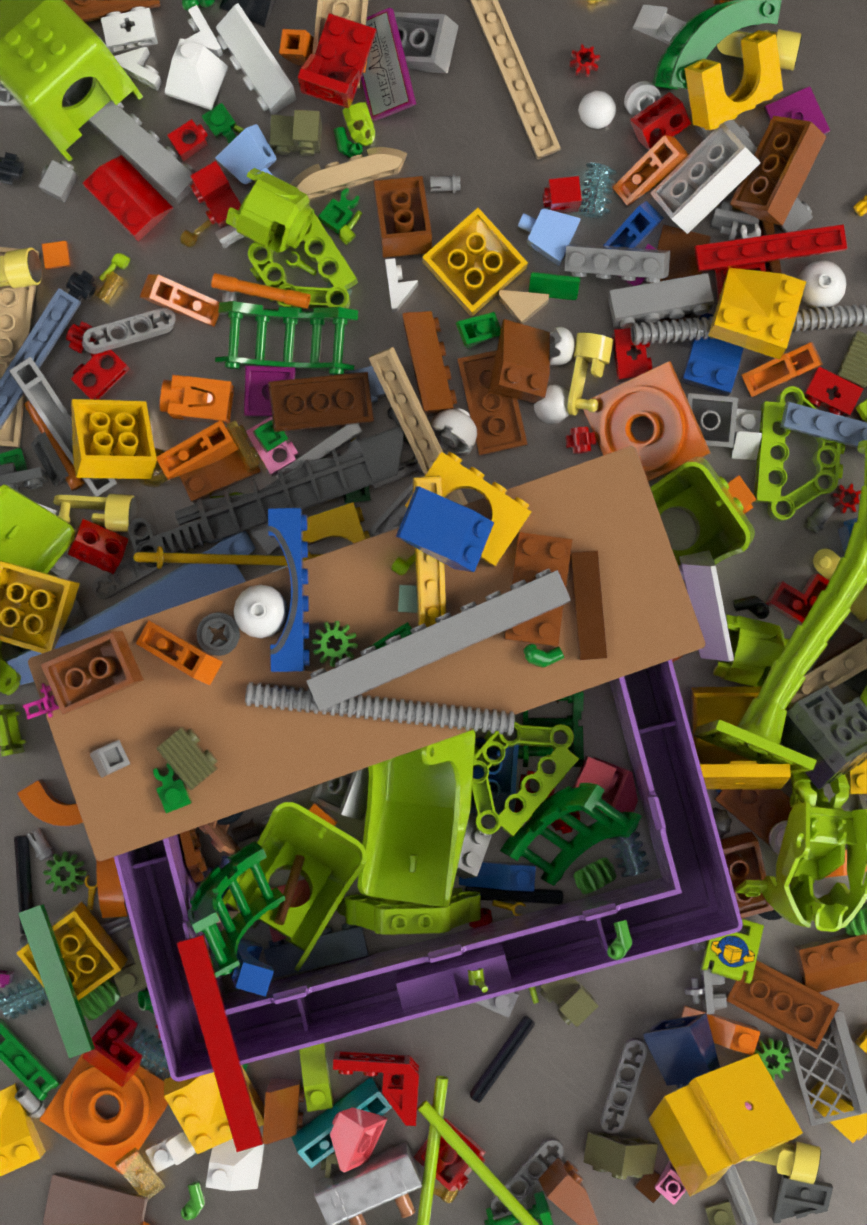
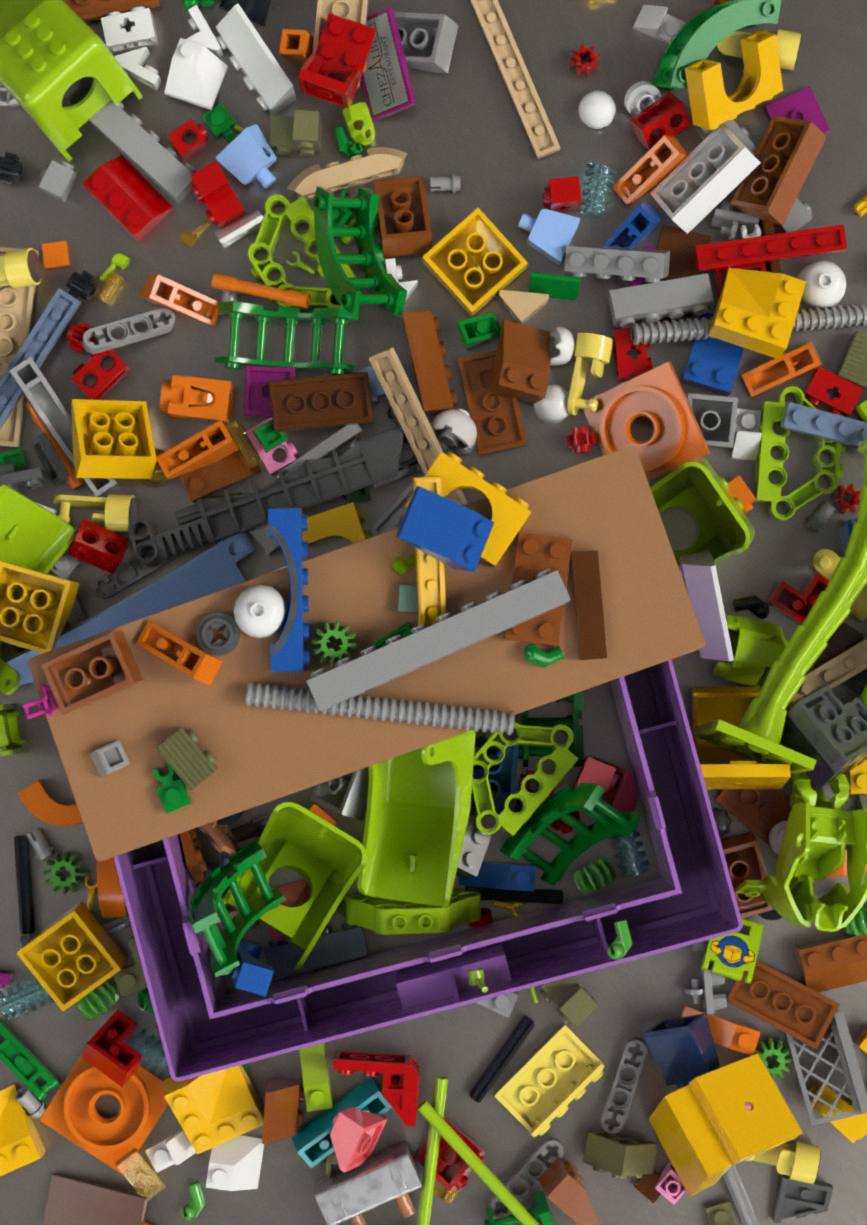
(56, 981): green tile -> none
(191, 558): yellow bar -> none
(220, 1043): red tile -> none
(272, 213): lime piece -> none
(289, 889): copper bar -> none
(370, 256): none -> green fence
(550, 1081): none -> light yellow bracket

